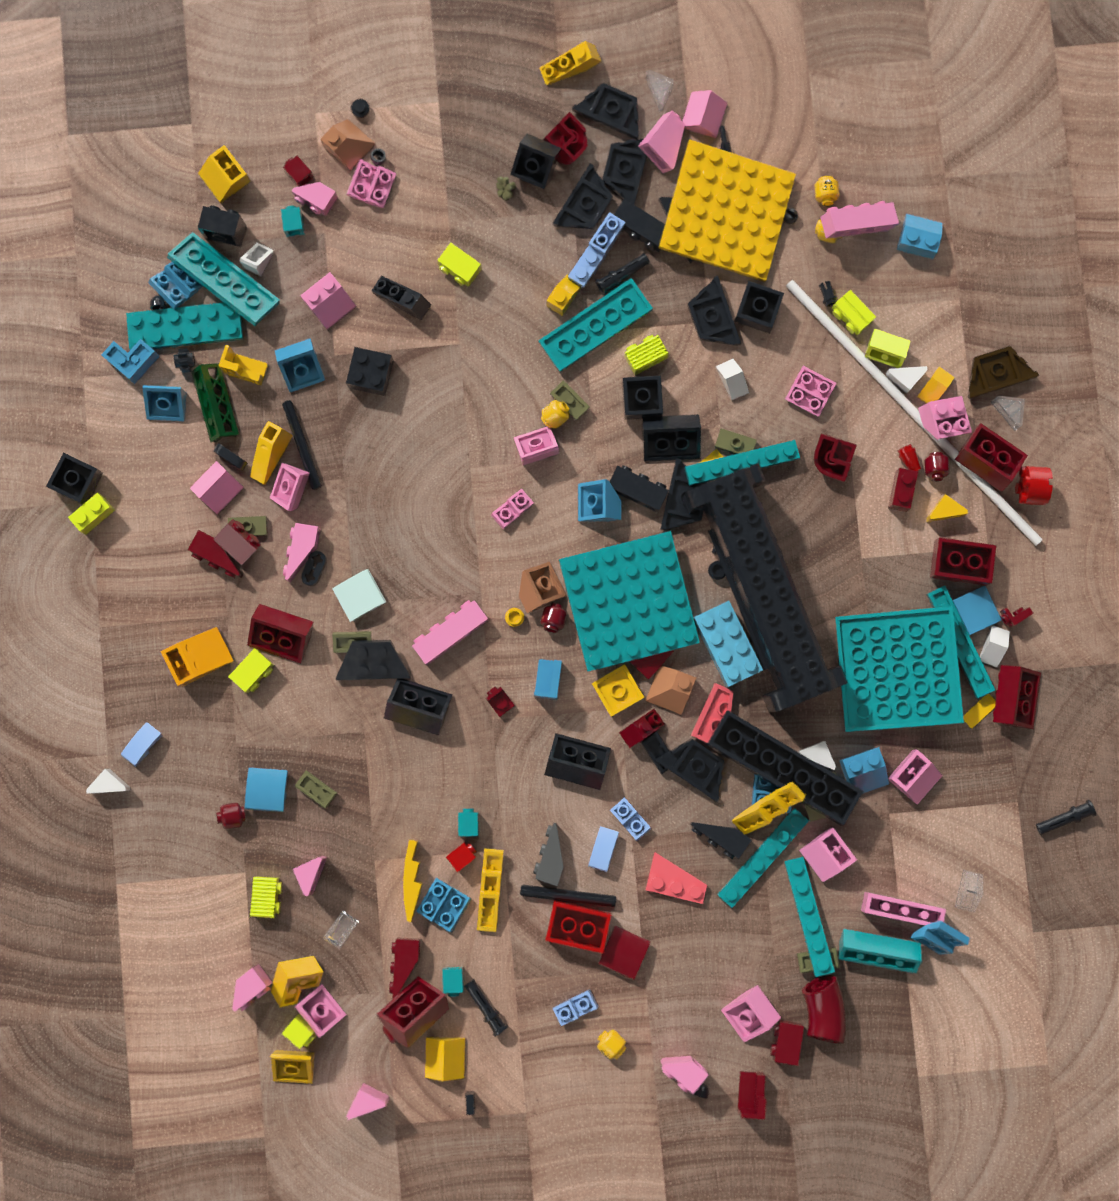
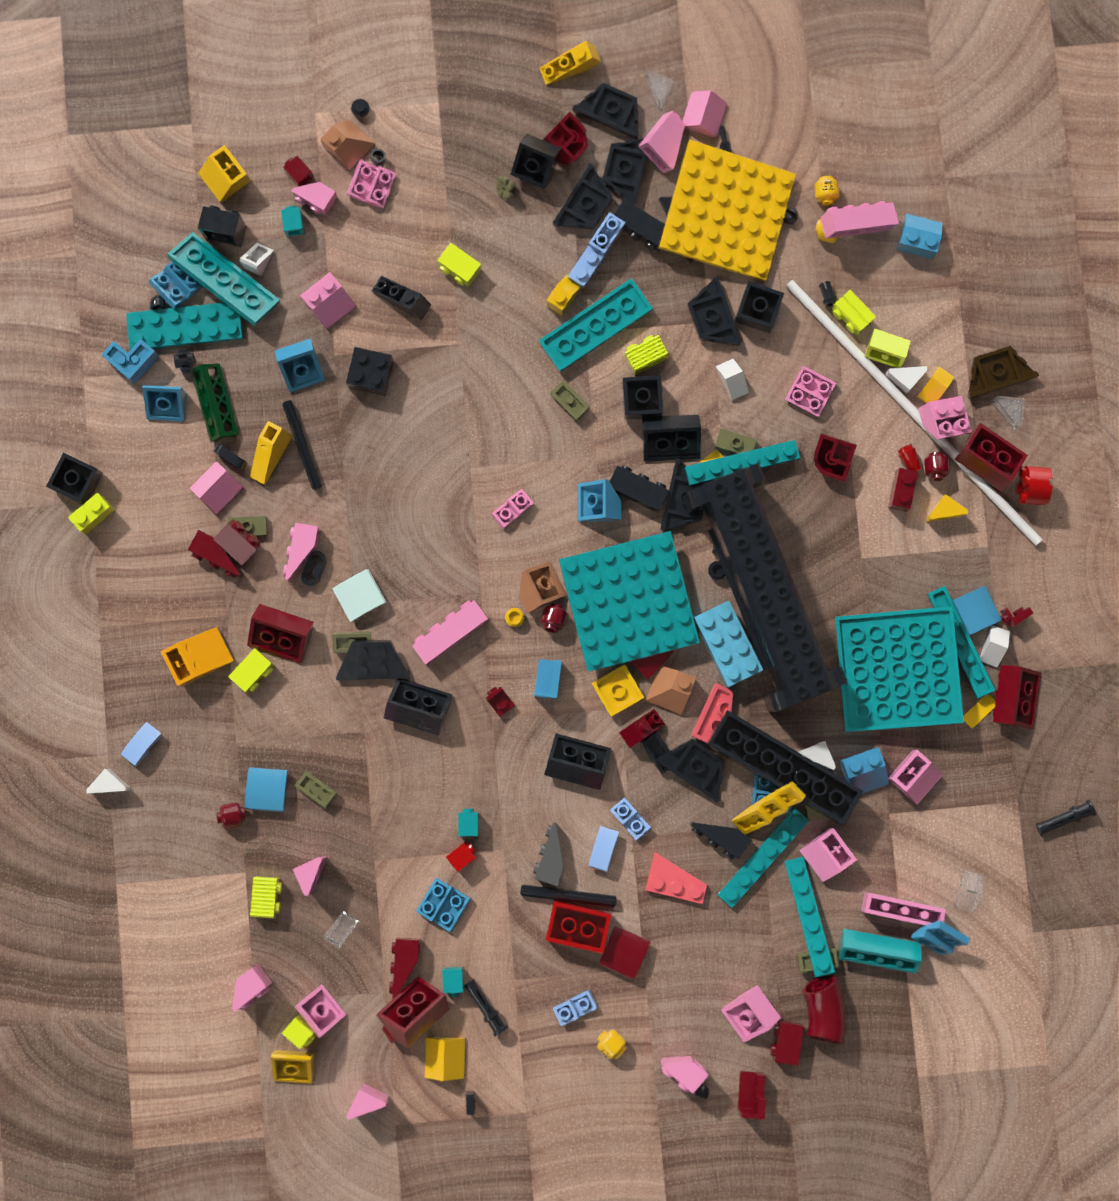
(242, 367): yellow panel -> none
(289, 486): bright pink slope -> none
(294, 976): yellow panel -> none
(411, 887): yellow slope -> none
(490, 890): yellow slope -> none
(536, 445): bright pink slope -> none
(555, 414): yellow head -> none
(615, 277): black pin -> none
(963, 561): dark red brick -> none

